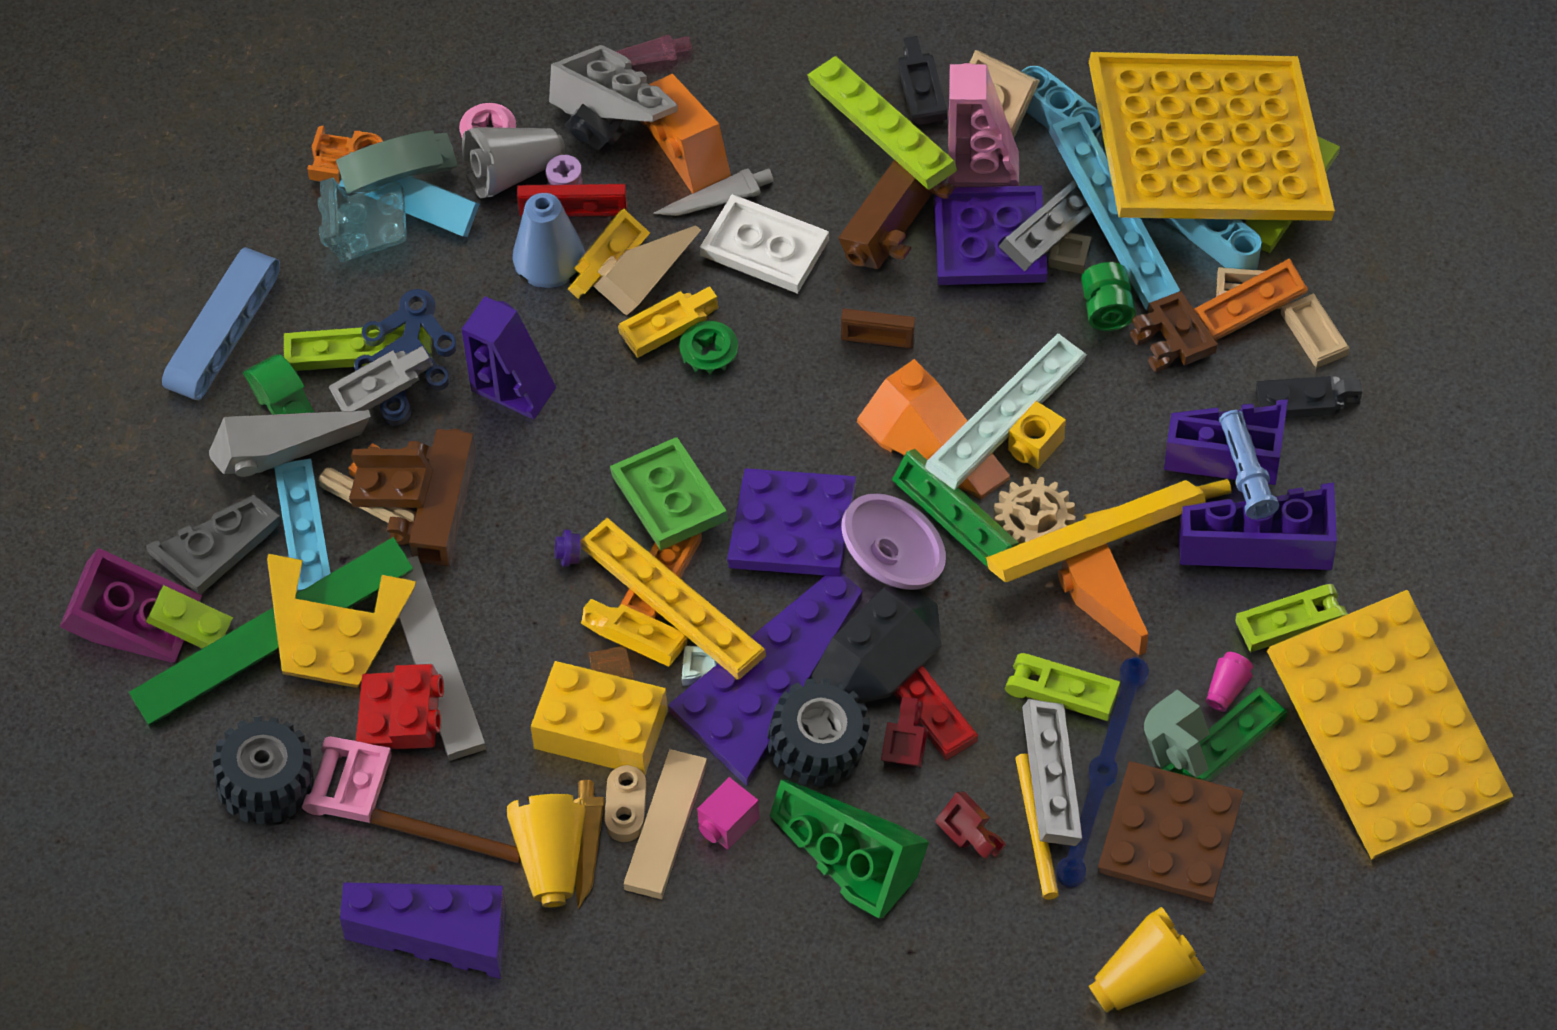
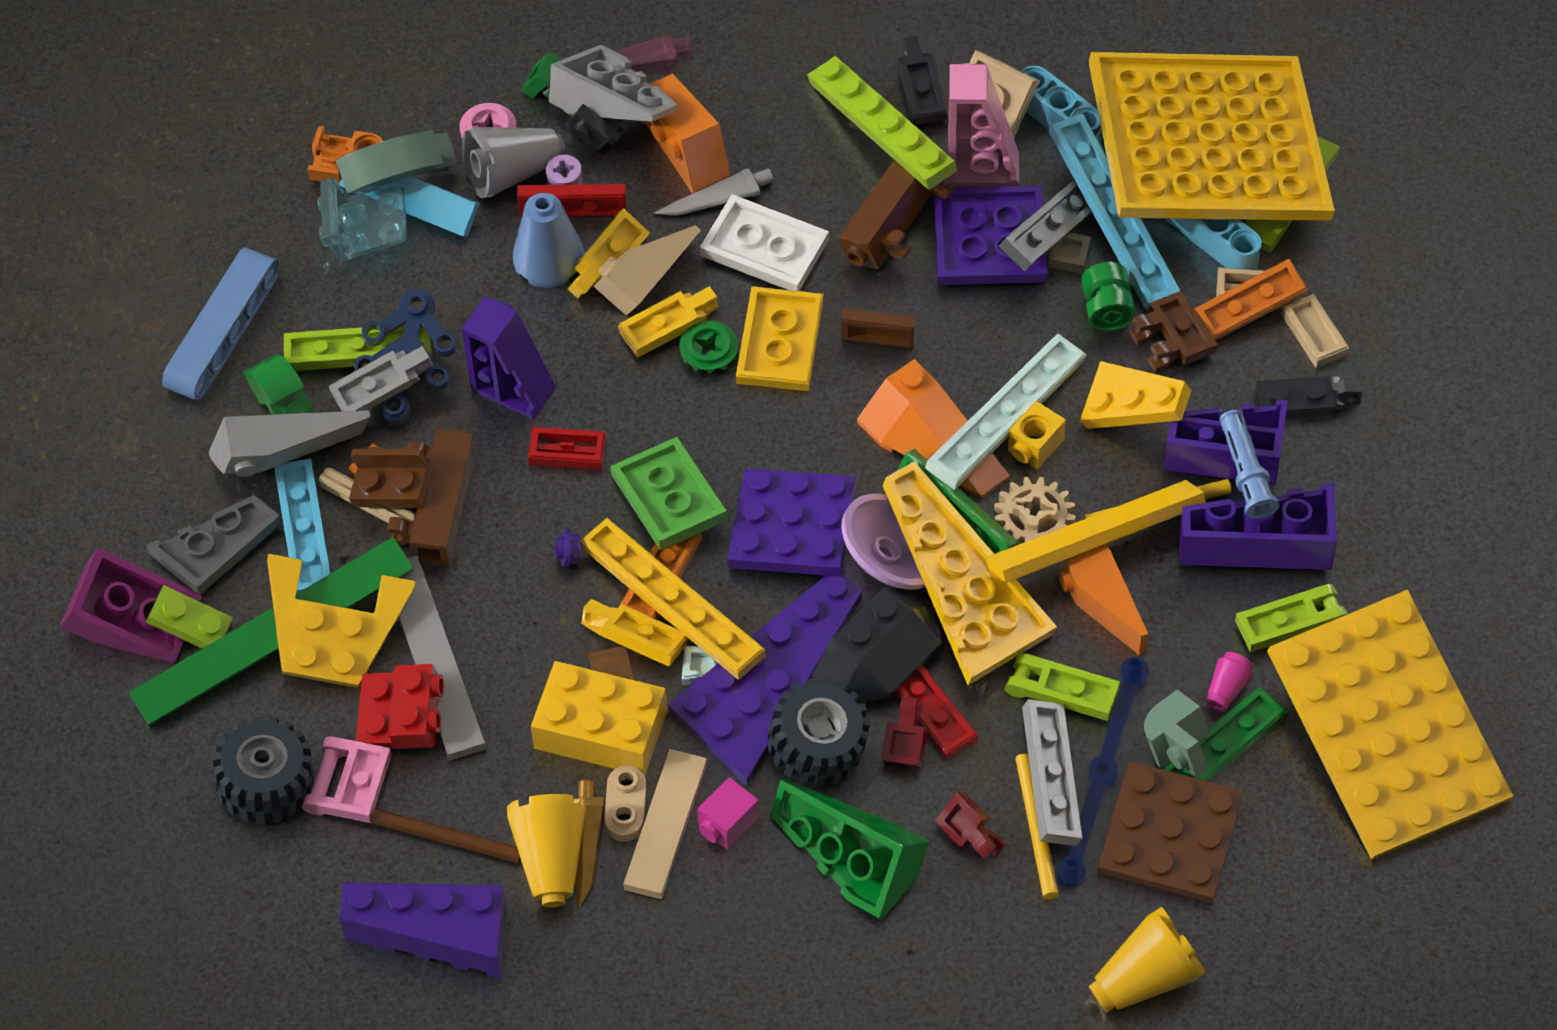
(540, 76): none -> green tile
(566, 453): none -> red tile
(779, 338): none -> yellow tile
(979, 611): none -> yellow wing
(1133, 397): none -> yellow wing

